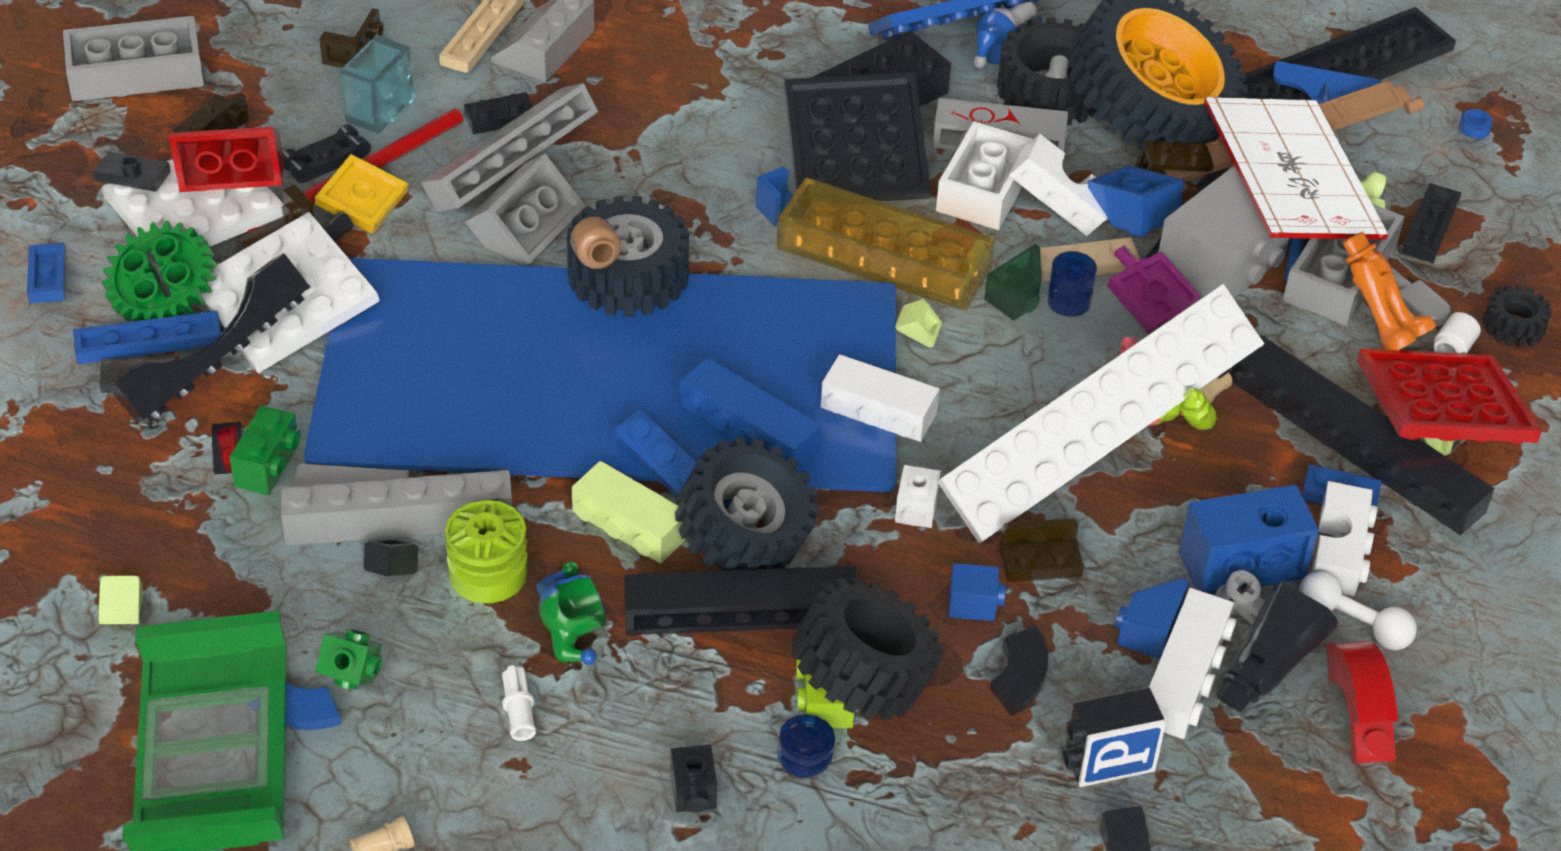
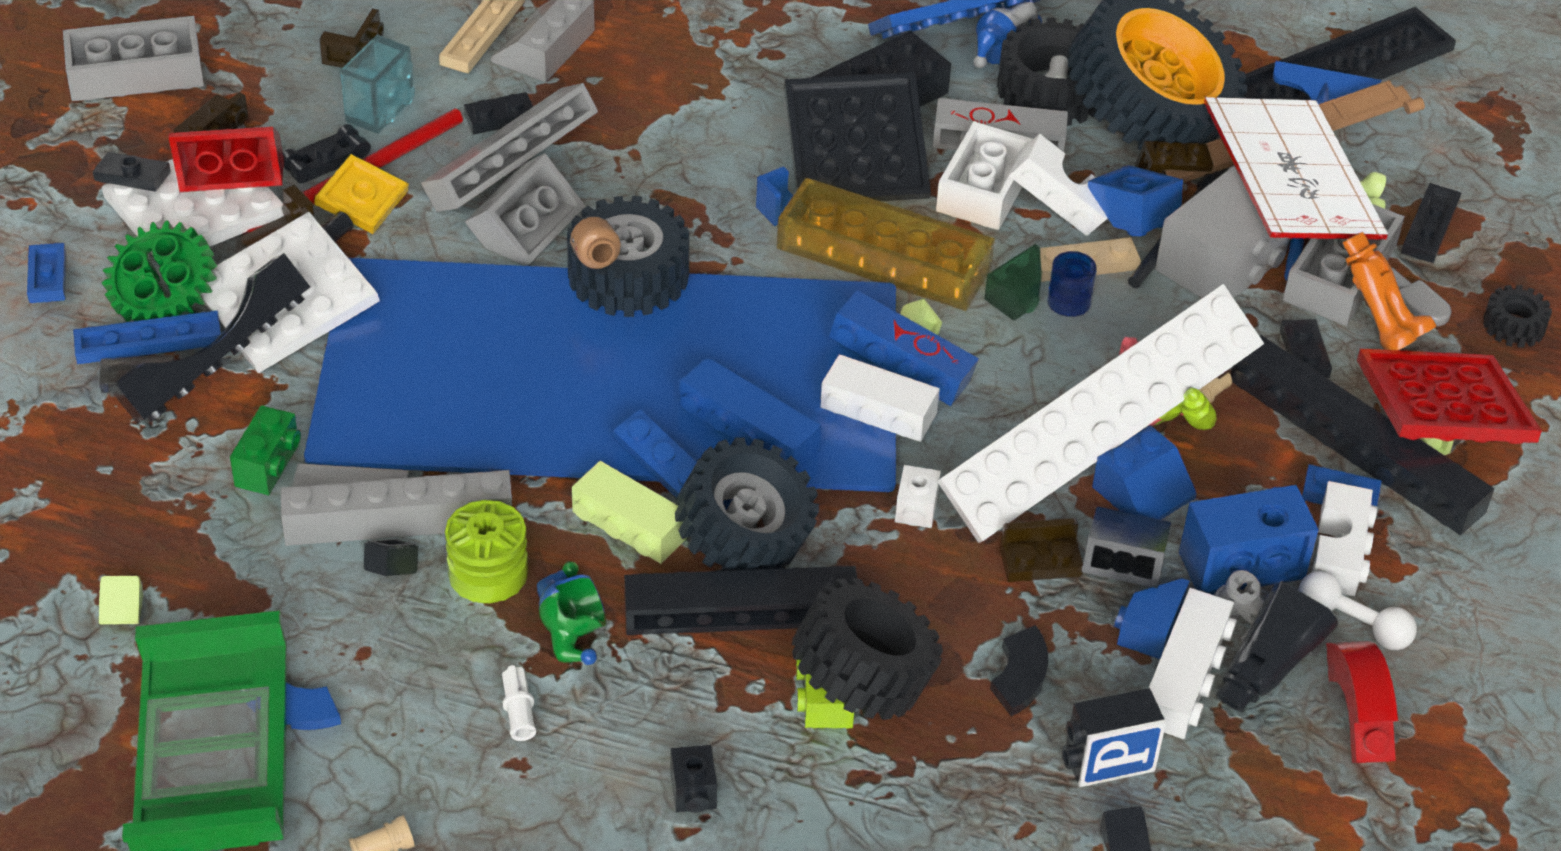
(224, 440): sticker -> none
(349, 658): green brick -> none
(806, 747): clear blue wheel -> none
(902, 346): none -> blue brick
(975, 592): blue brick -> none
(1126, 547): none -> black brick
(1144, 476): none -> blue slope
(1151, 289): magenta plate -> none
(1305, 343): none -> black plate
(1457, 334): white brick -> none
(1475, 123): blue tile -> none

